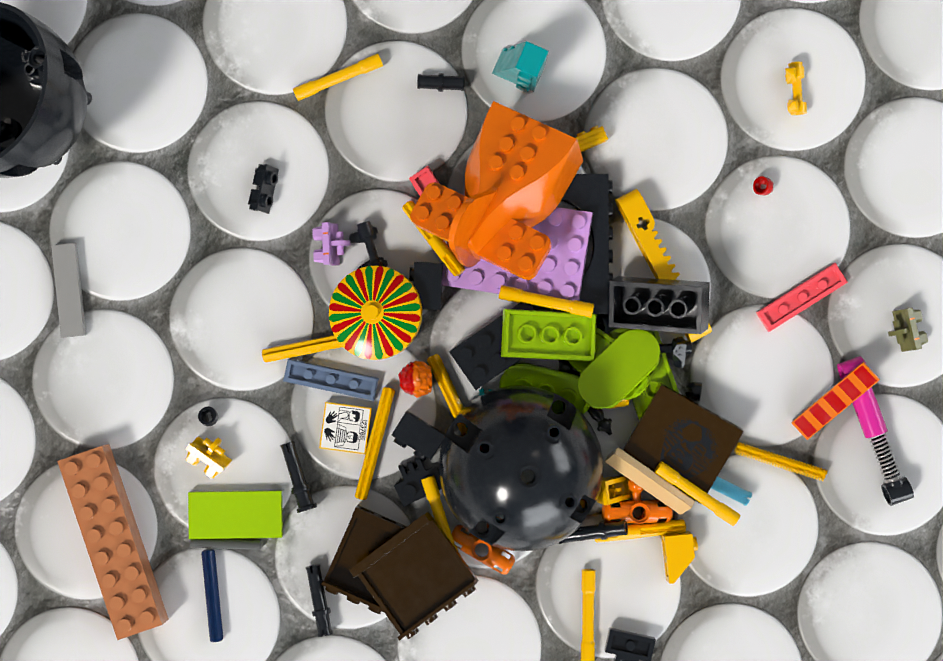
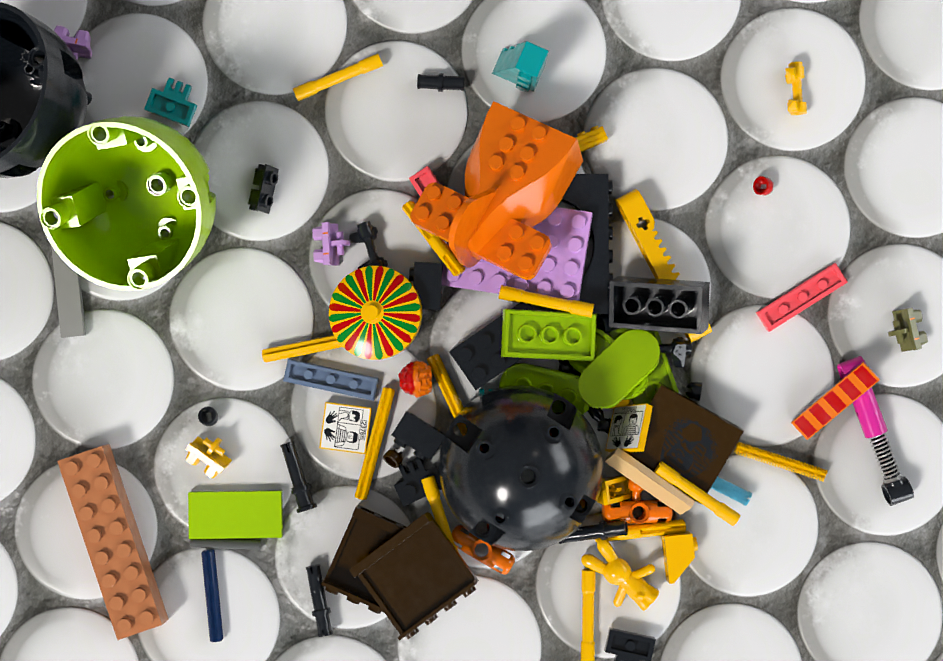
(79, 45): none -> lavender hips
(115, 210): none -> lime piece
(172, 103): none -> teal hinge
(393, 458): none -> dark brown hinge
(619, 573): none -> yellow animal
(629, 428): none -> tile

